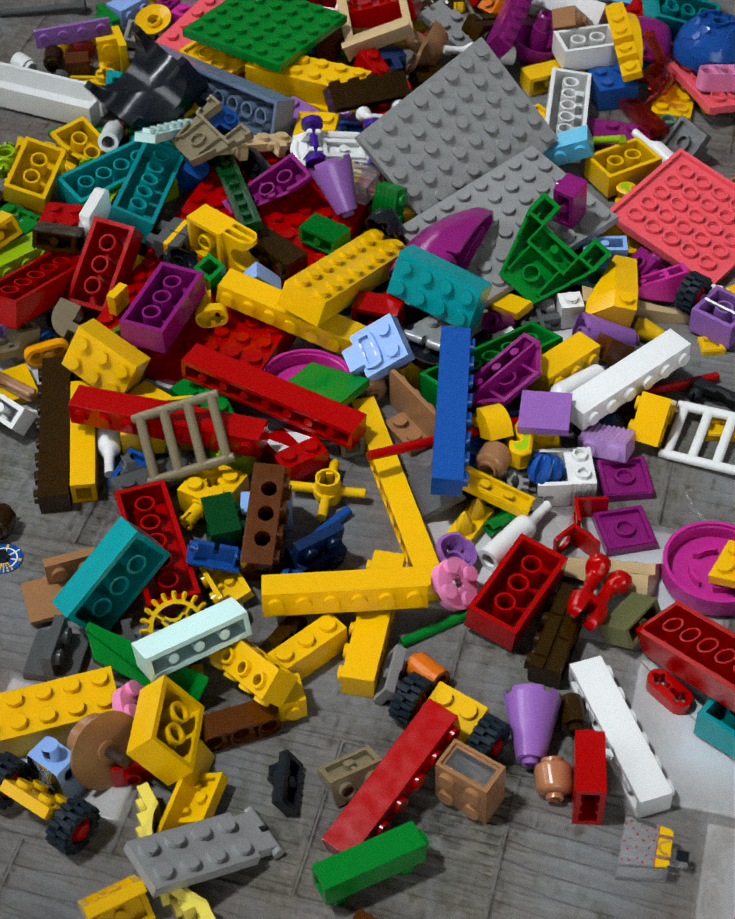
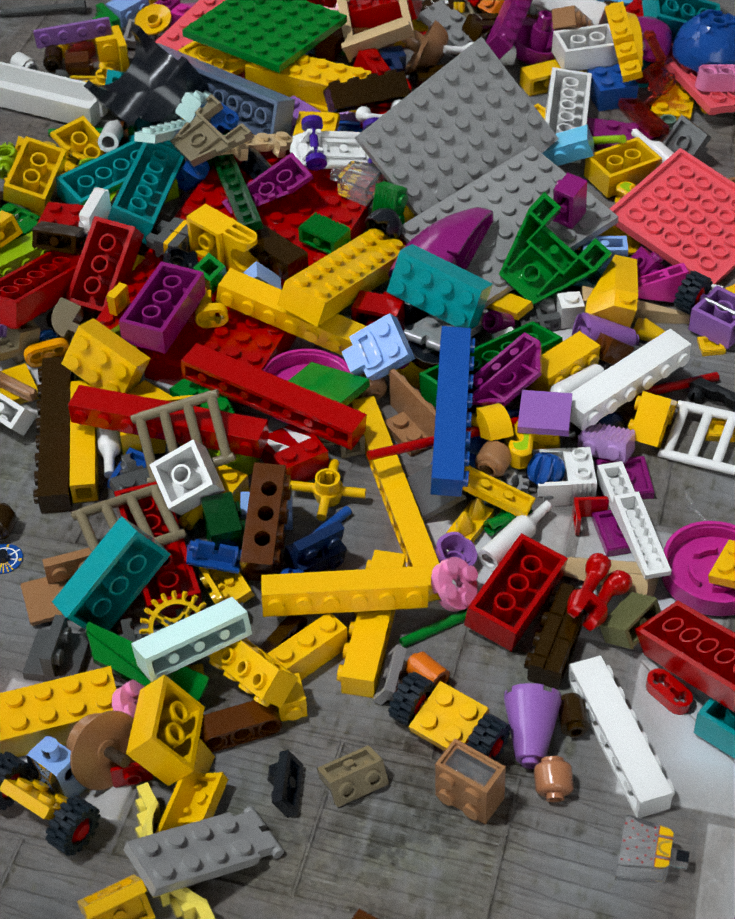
(131, 499): none -> dark tan bar
(186, 477): none -> white brick
(190, 103): none -> light aqua brick
(337, 184): medium lavender cone -> none
(370, 863): green brick -> none
(394, 778): red brick -> none
(579, 537): red bracket -> none
(589, 777): red brick -> none
(633, 520): none -> white slope

